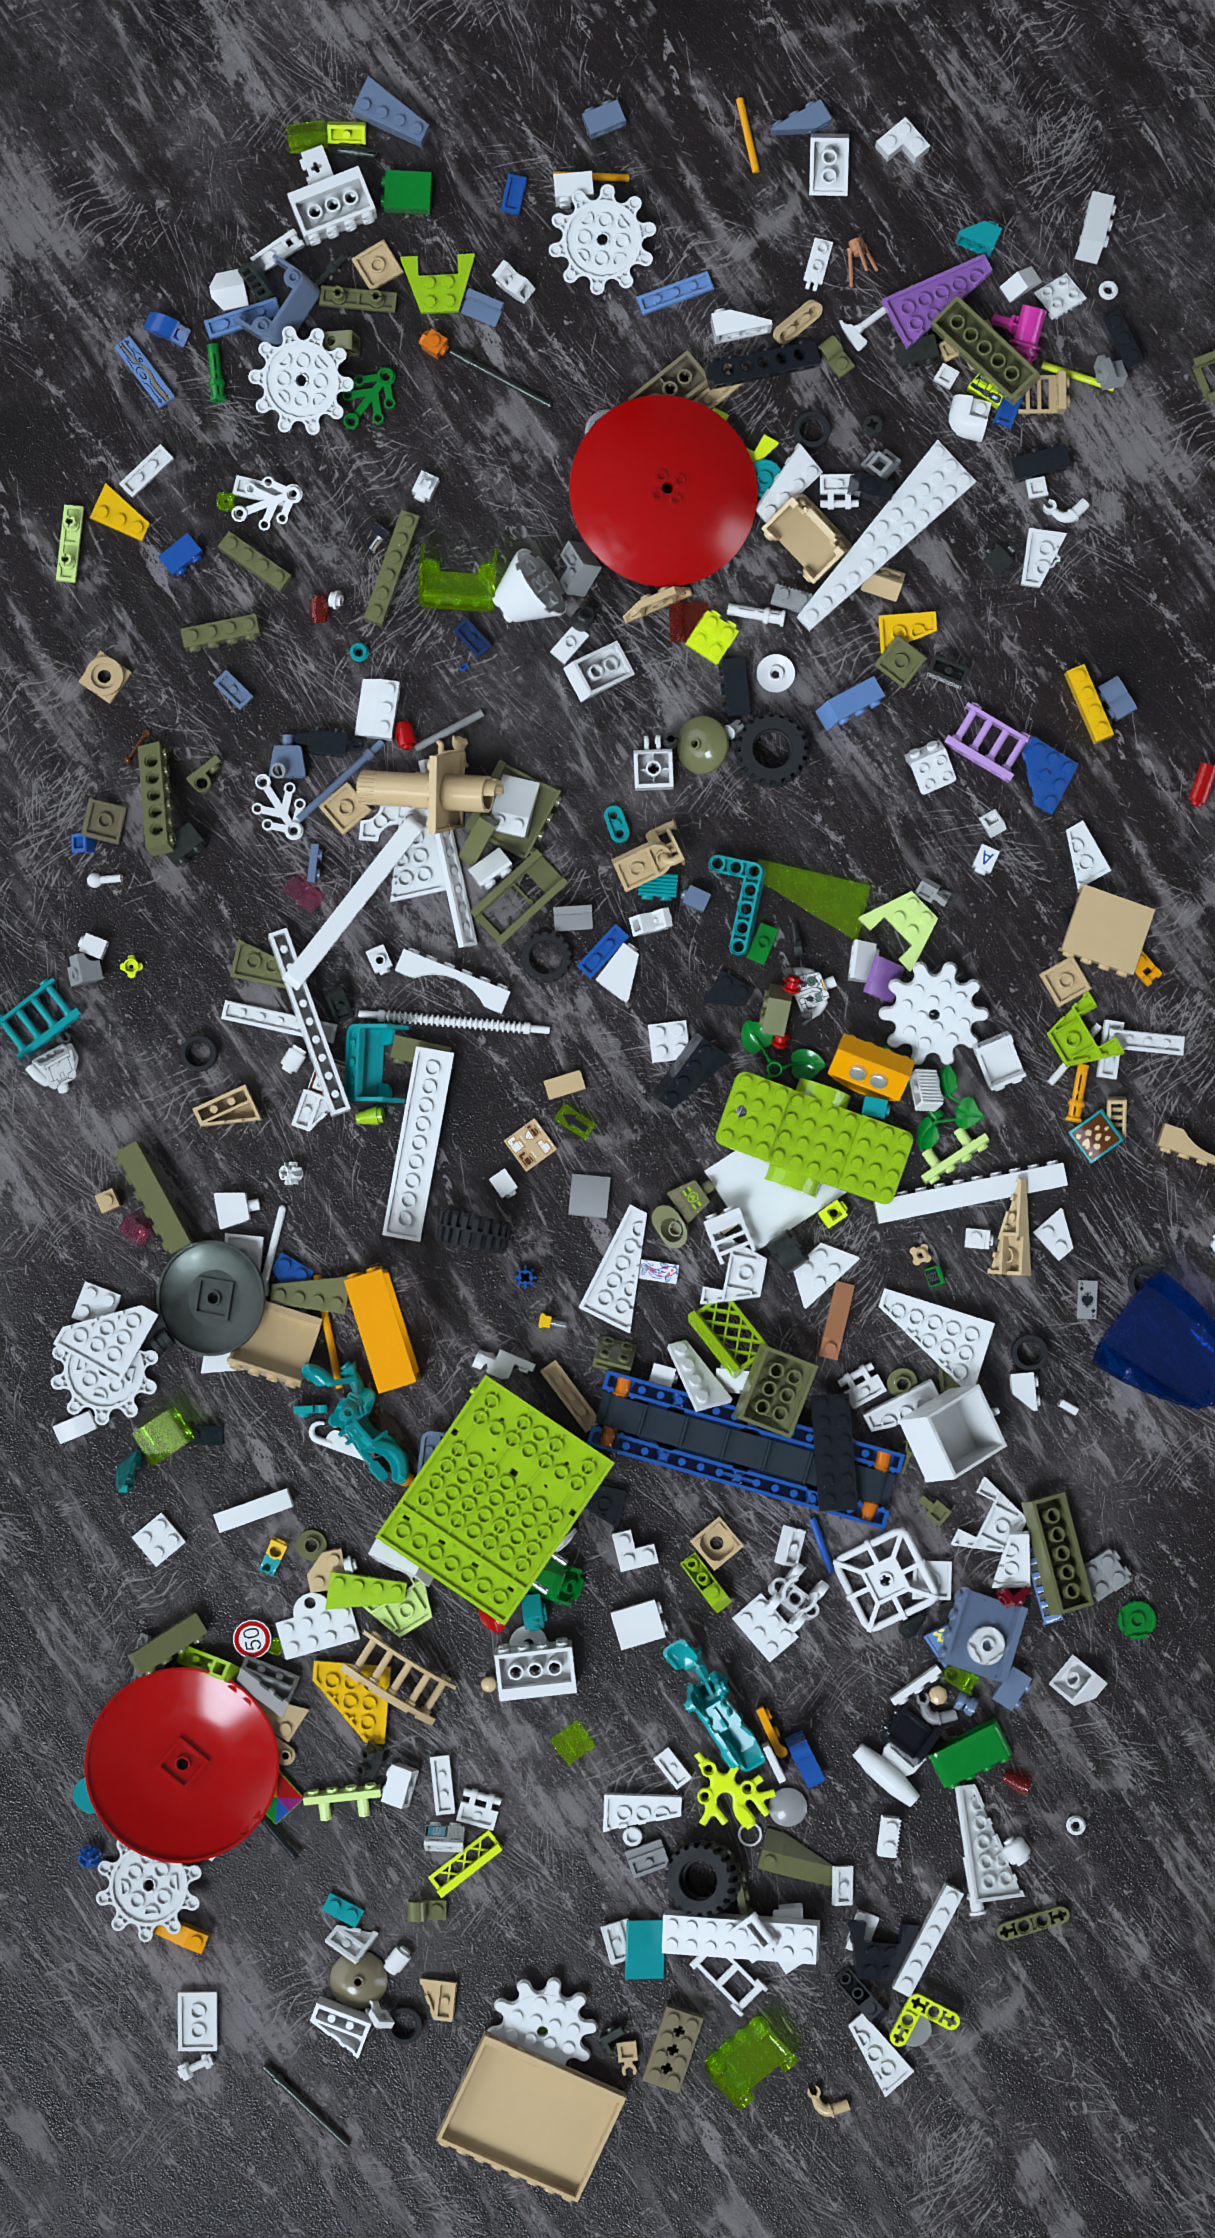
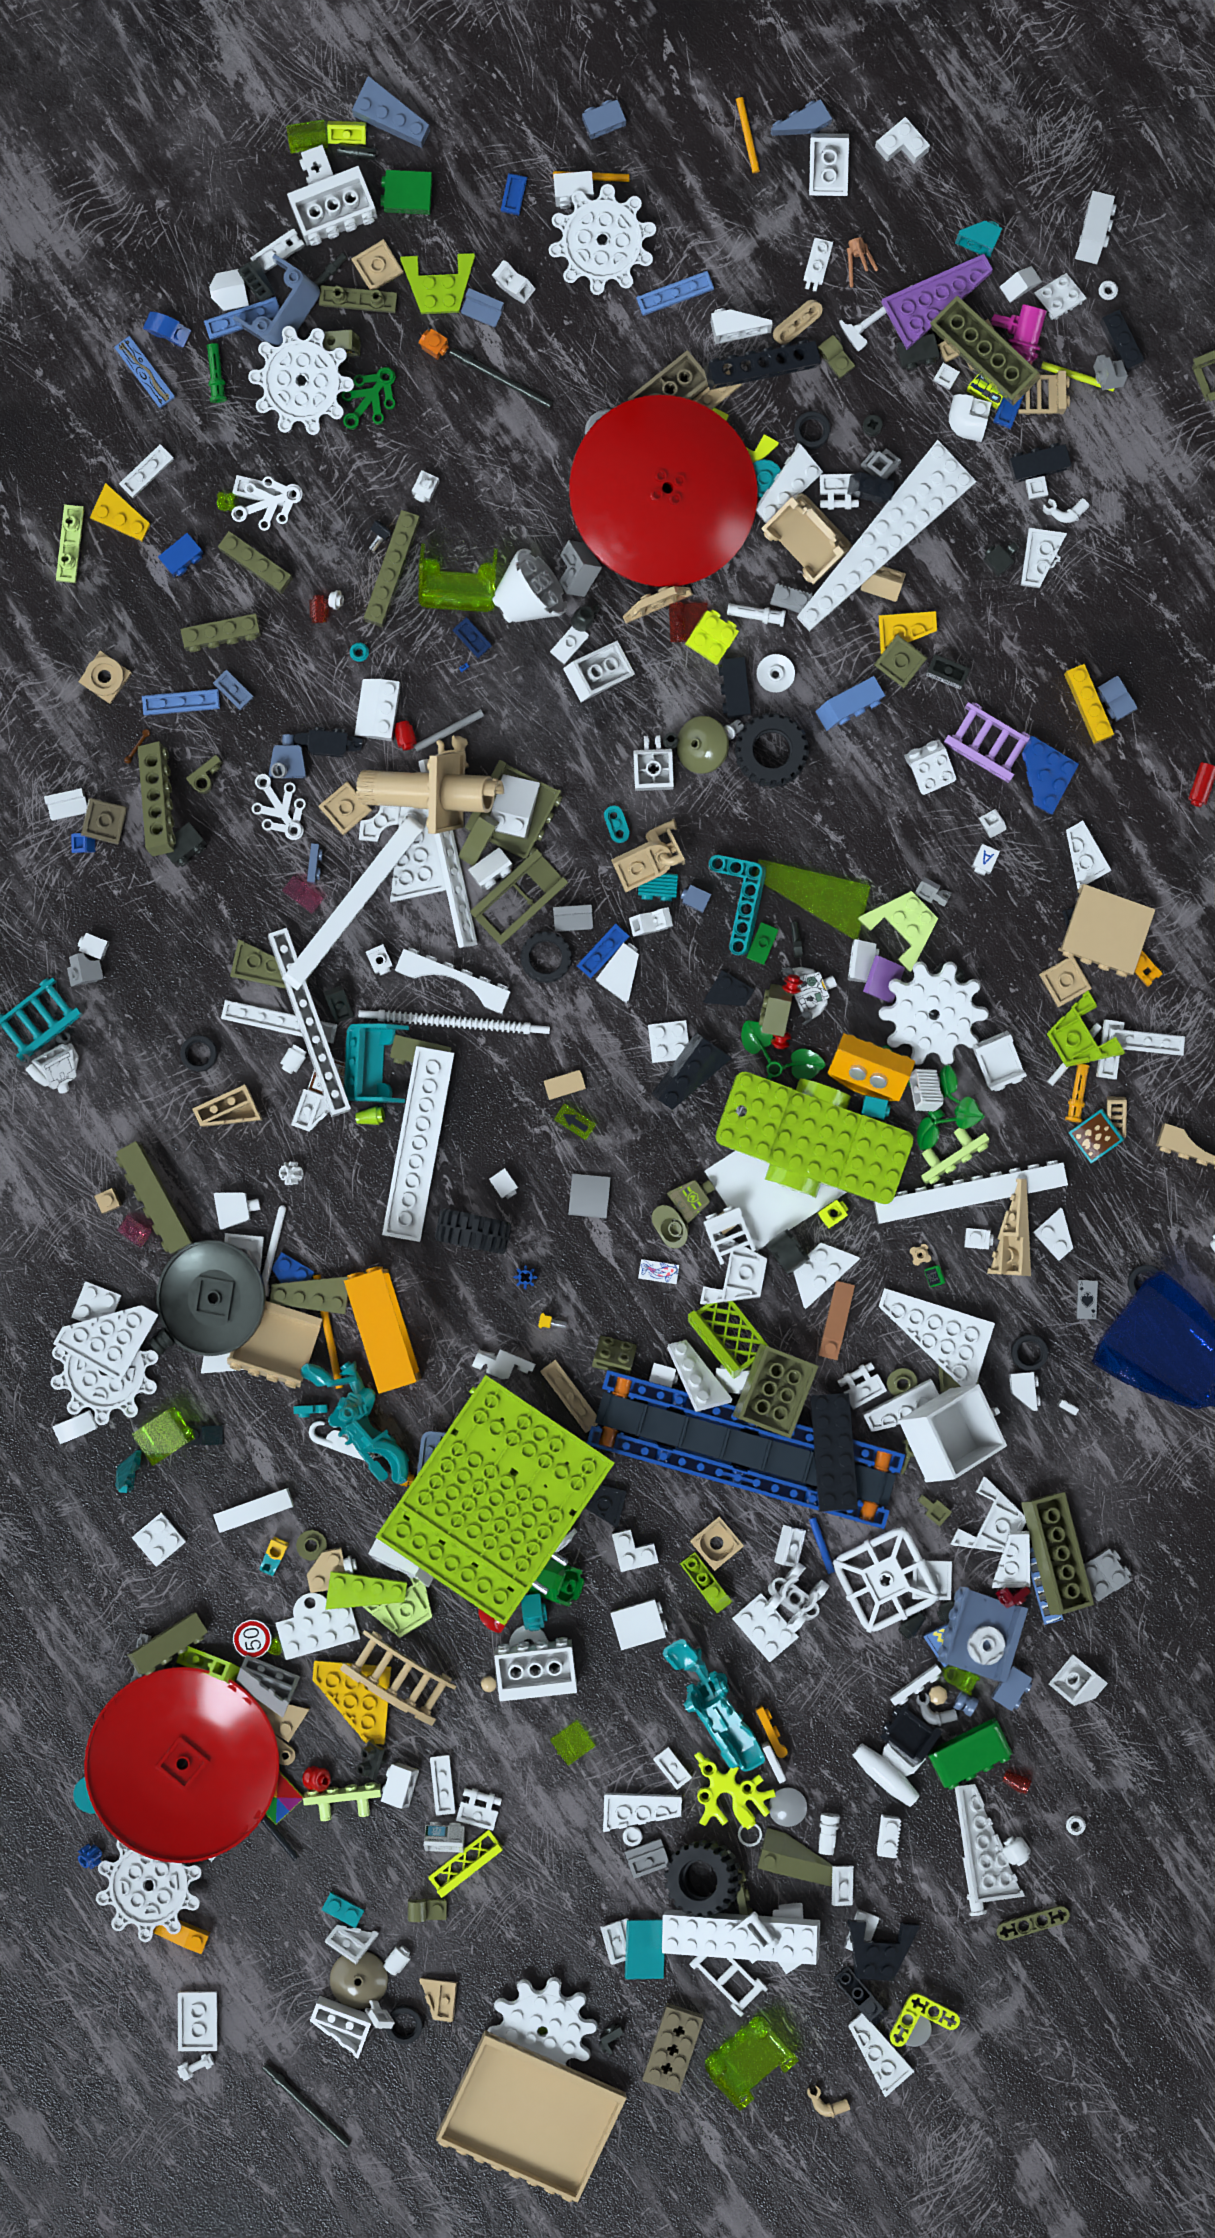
(66, 804): none -> white panel
(95, 880): white bar -> none
(126, 966): neon yellow plate -> none
(181, 702): none -> medium blue tile
(316, 1778): none -> red piece
(367, 755): sand blue bar -> none
(530, 1145): tan tile -> none
(615, 1281): white wing -> none
(627, 2053): tan plate -> none
(805, 1759): blue beam -> none
(828, 1833): none -> white axle
(927, 1939): white brick -> none
(1136, 1619): green tile -> none

